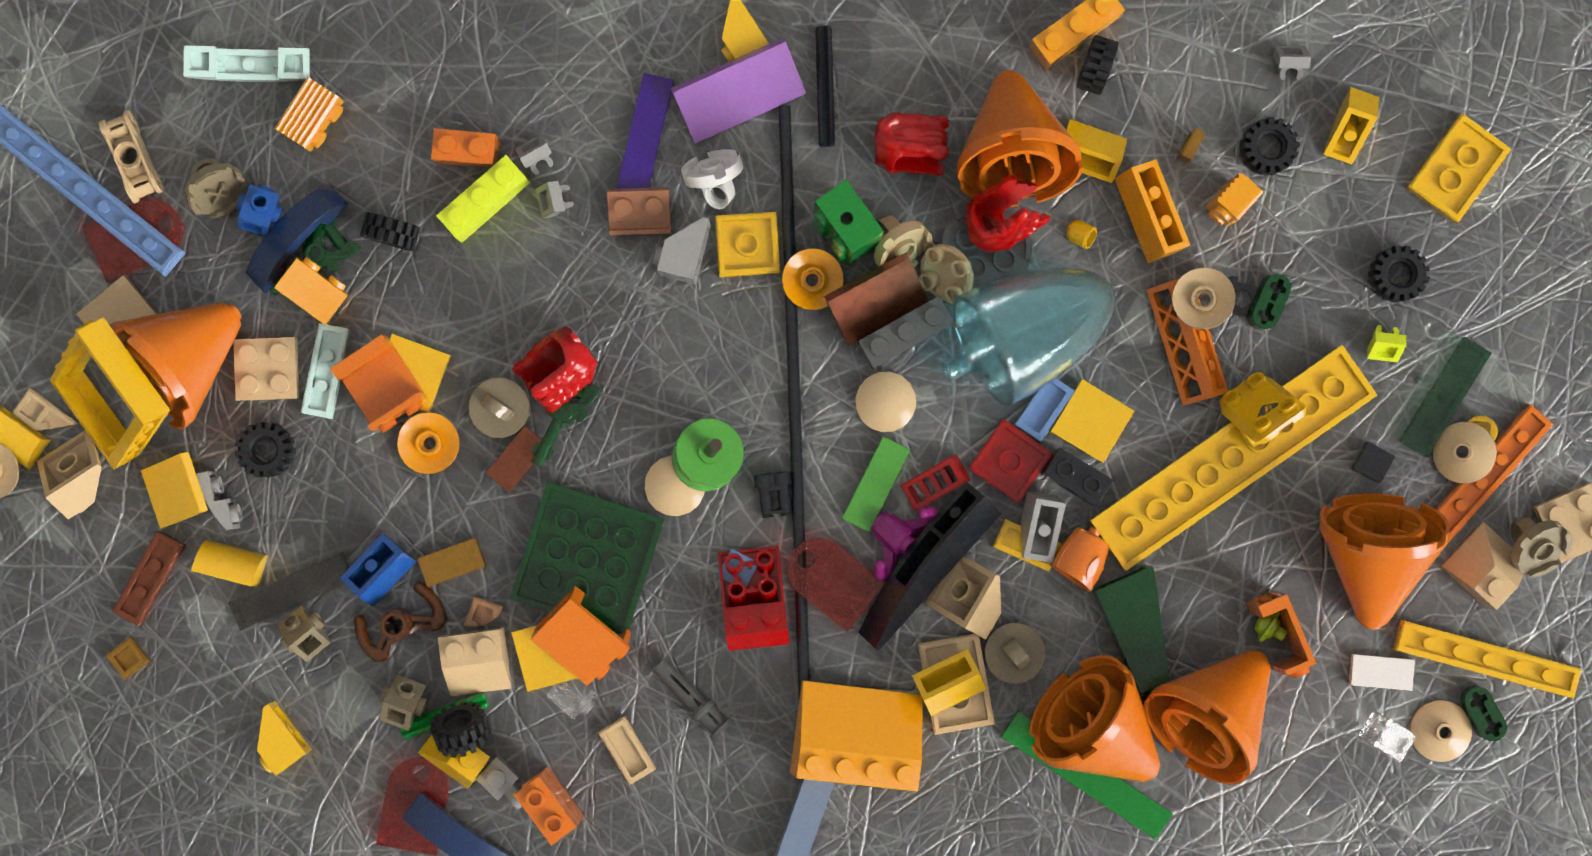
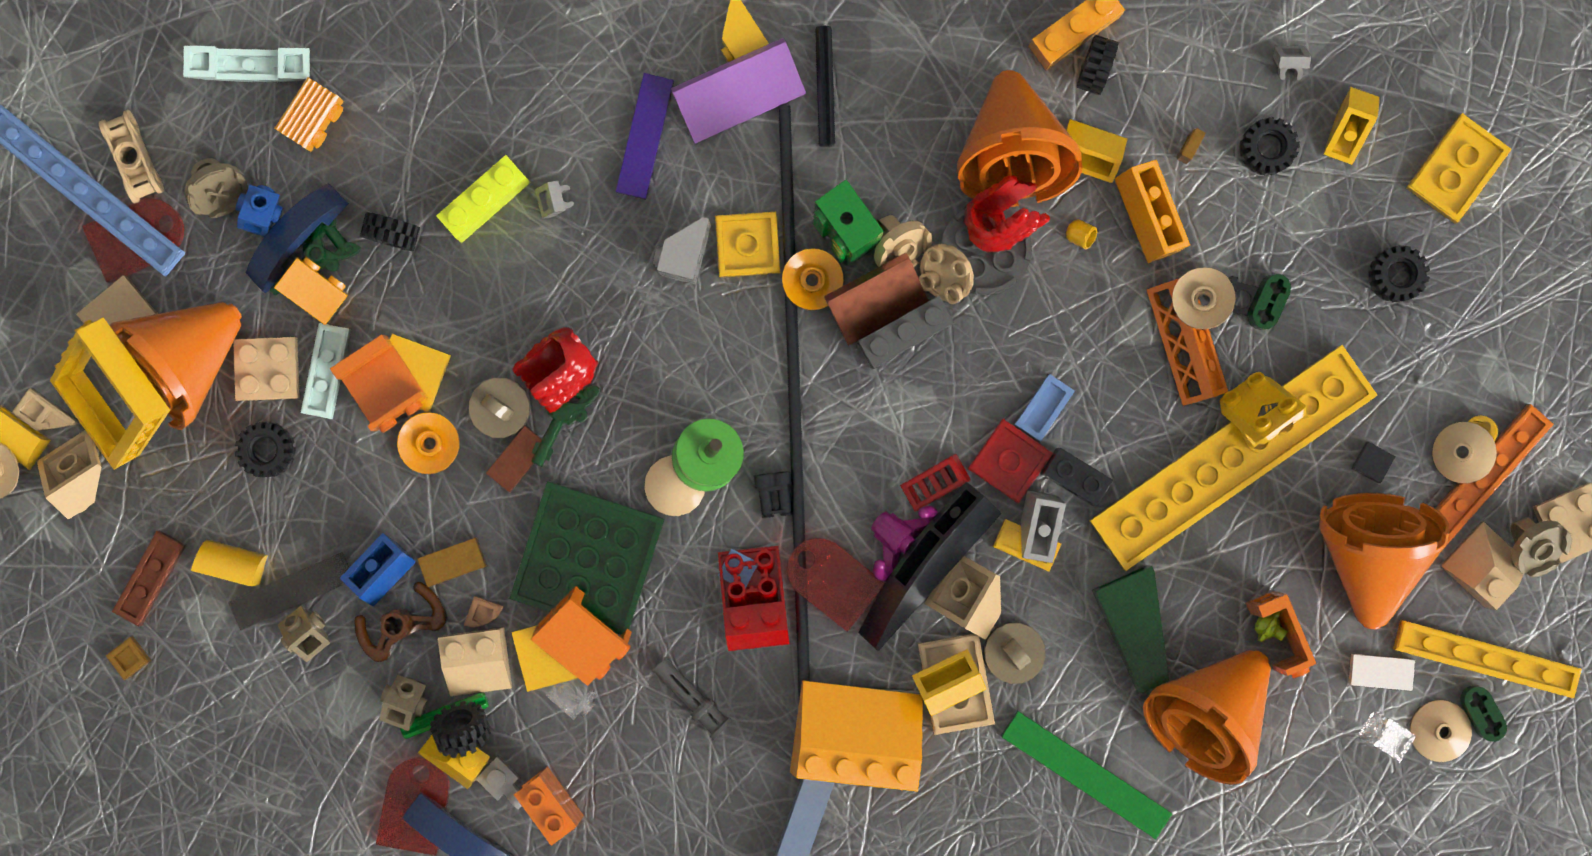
(174, 490): yellow tile -> none
(224, 510): light grey slope -> none
(279, 740): yellow slope -> none
(465, 148): orange brick -> none
(534, 151): light grey tile -> none
(627, 750): tan tile -> none
(639, 211): nougat plate -> none
(714, 172): white tile -> none
(876, 483): bright green tile -> none
(885, 401): tan dish -> none
(911, 143): red piece -> none
(1029, 328): clear light blue windscreen -> none
(1082, 558): orange helmet -> none
(1092, 421): yellow tile -> none
(1095, 723): orange cone -> none
(1233, 200): light orange brick -> none
(1386, 345): neon yellow tile -> none
(1445, 397): clear green tile -> none

